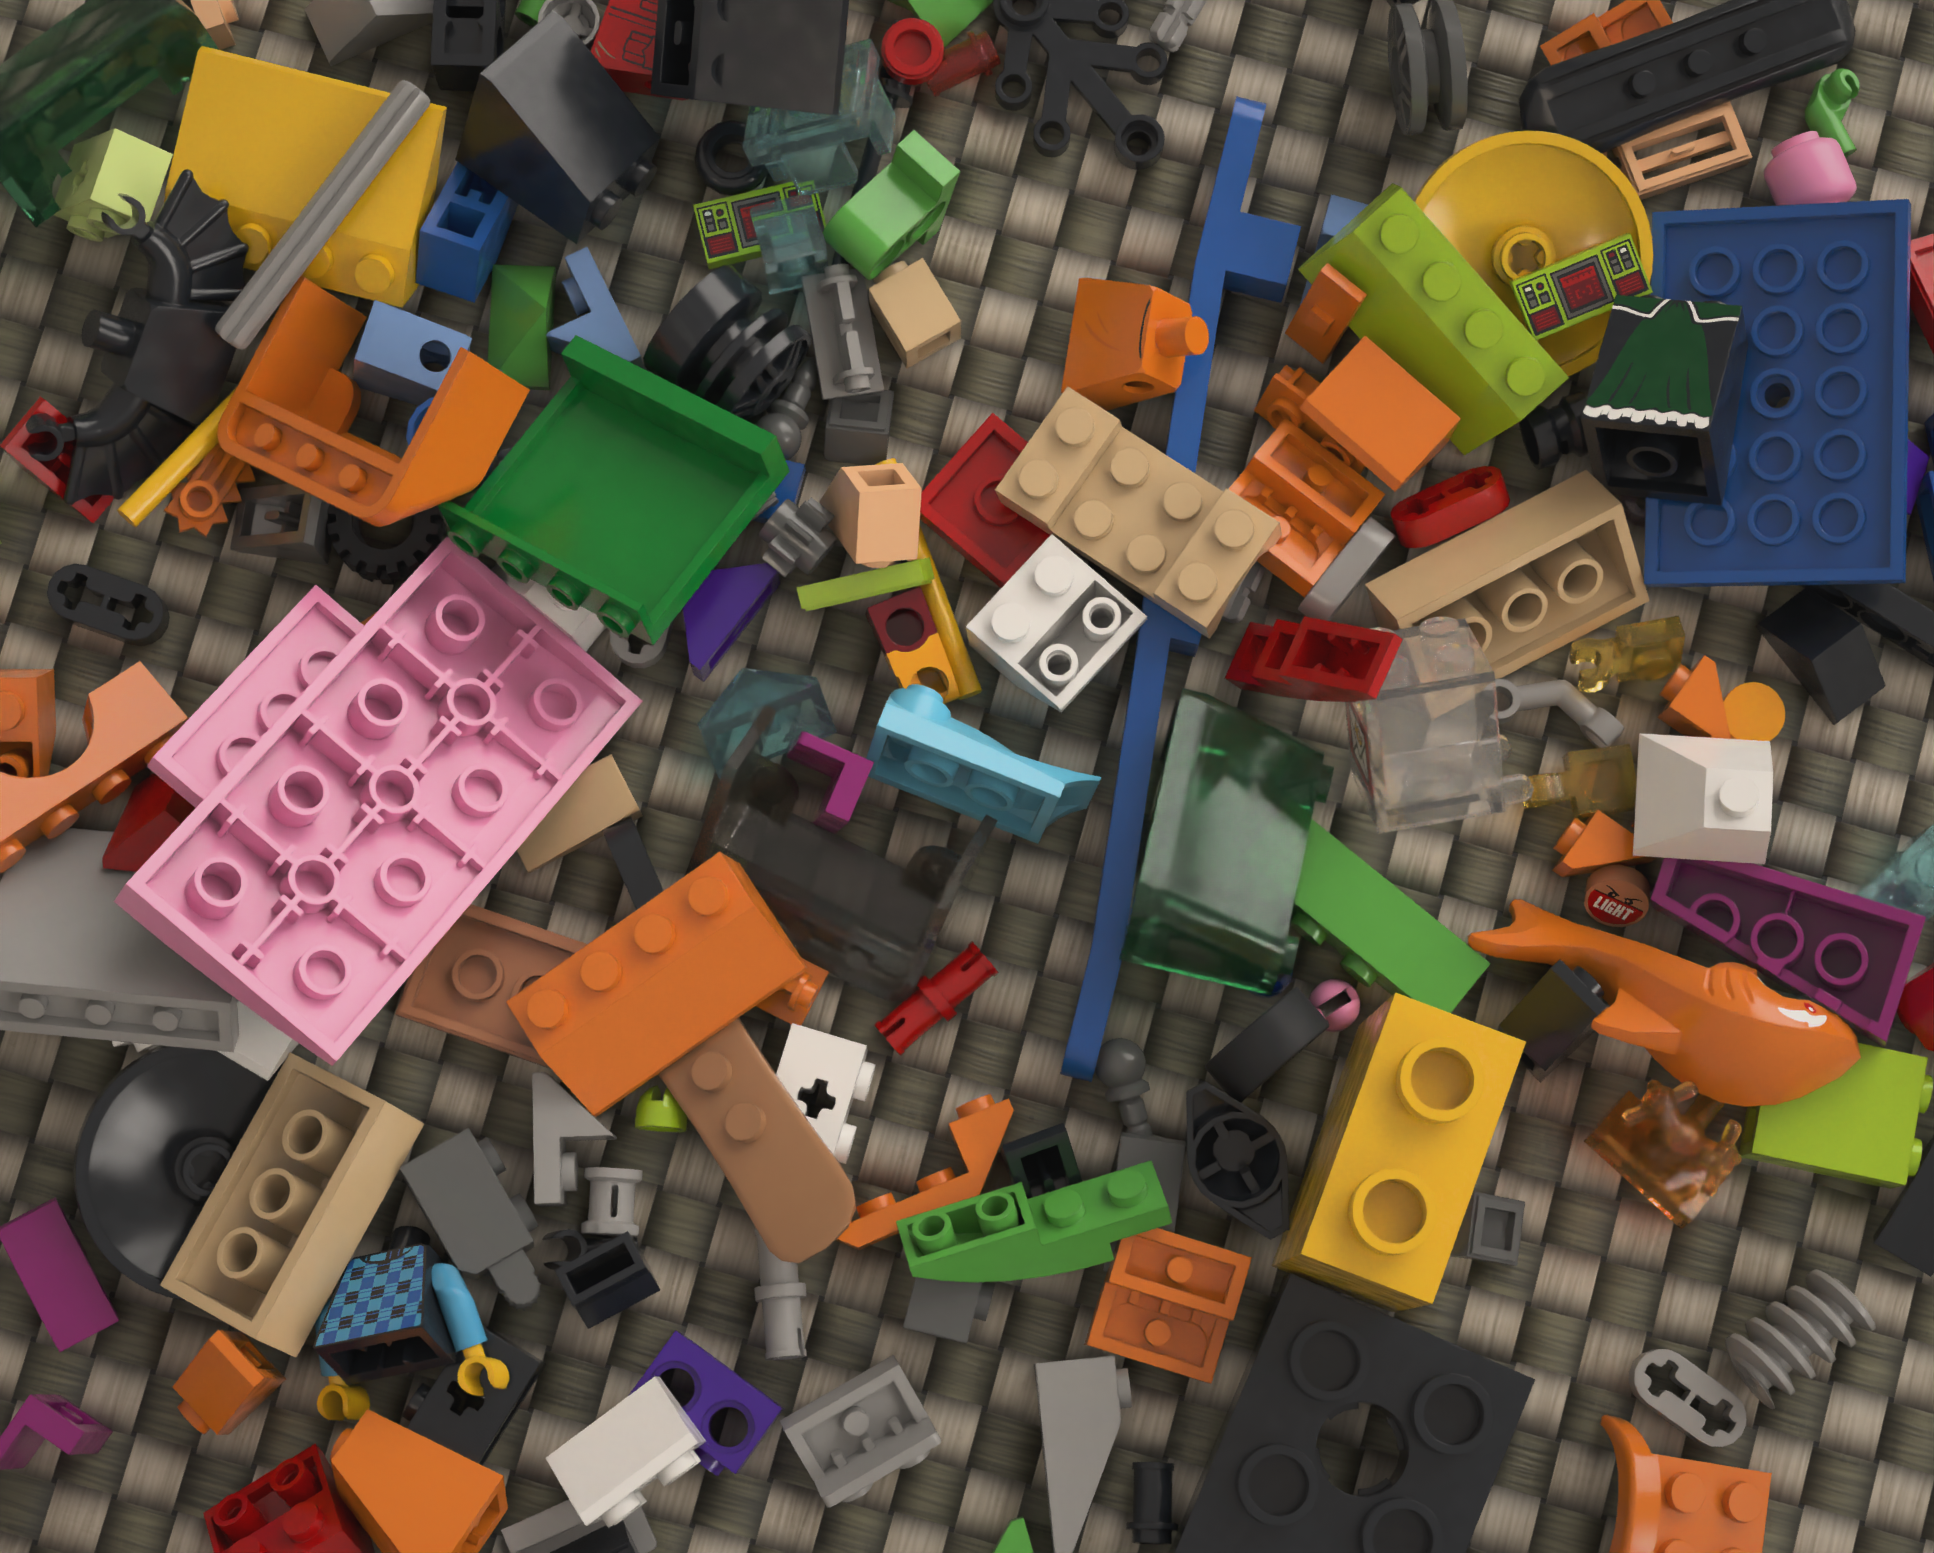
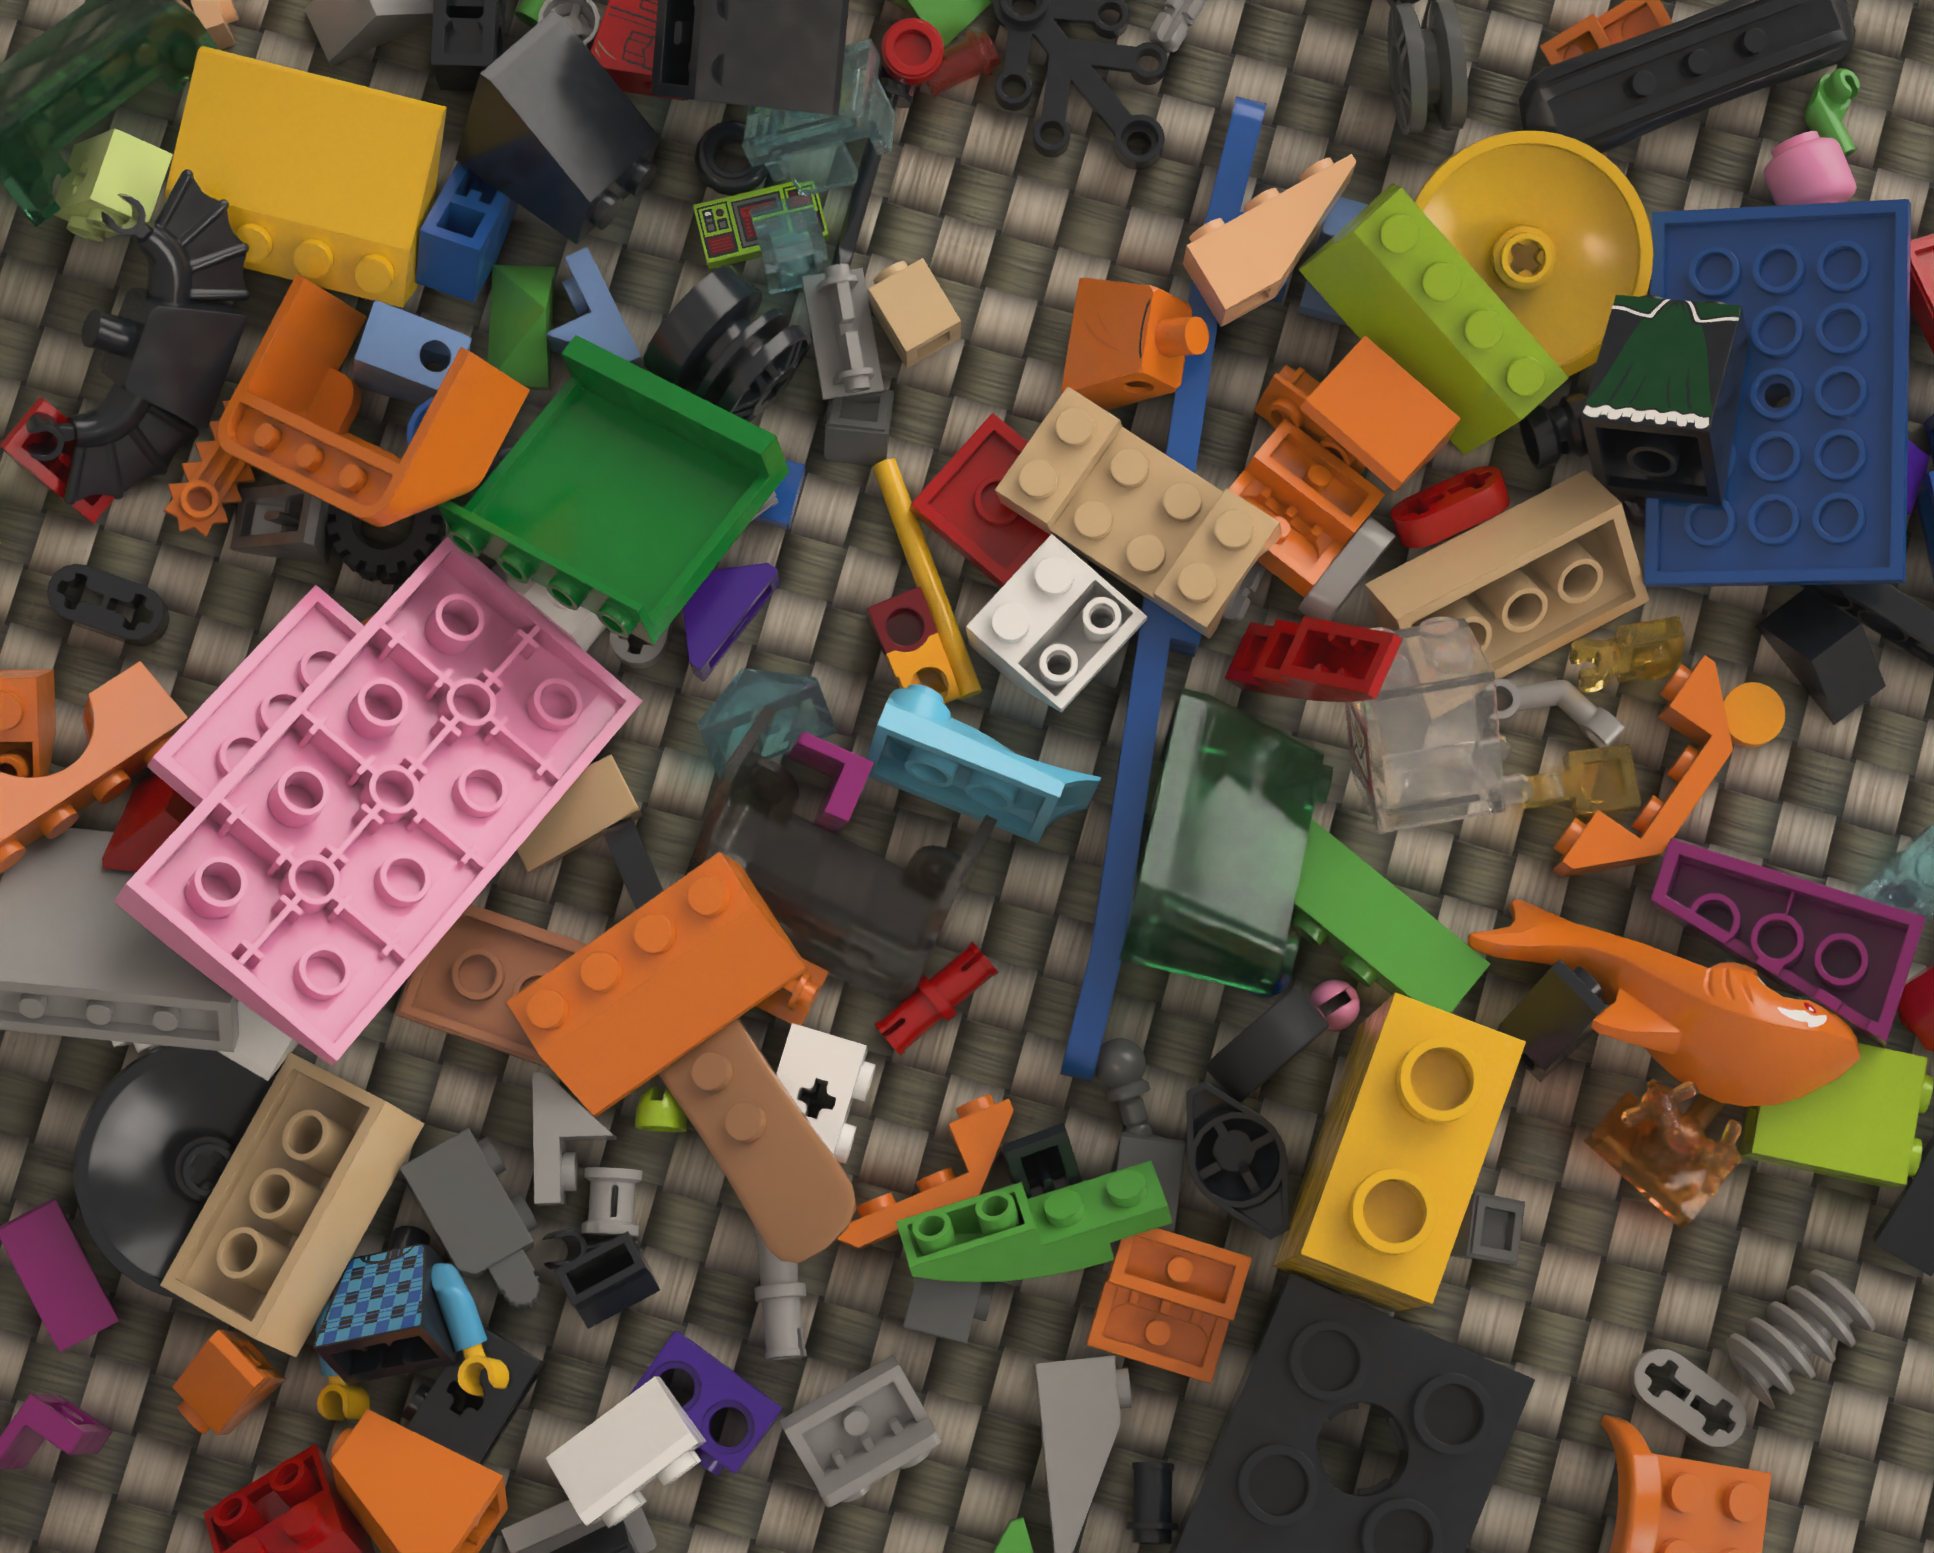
(174, 468): yellow bar -> none
(322, 214): light grey axle -> none
(787, 415): dark grey bar -> none
(797, 537): dark grey gear -> none
(865, 584): lime tile -> none
(875, 513): light nougat slope -> none
(894, 208): bright green tile -> none
(1254, 254): none -> light nougat slope
(1325, 313): orange piece -> none
(1580, 286): tile -> none
(1617, 895): nougat tile -> none
(1694, 172): light nougat tile -> none
(1703, 798): white slope -> none

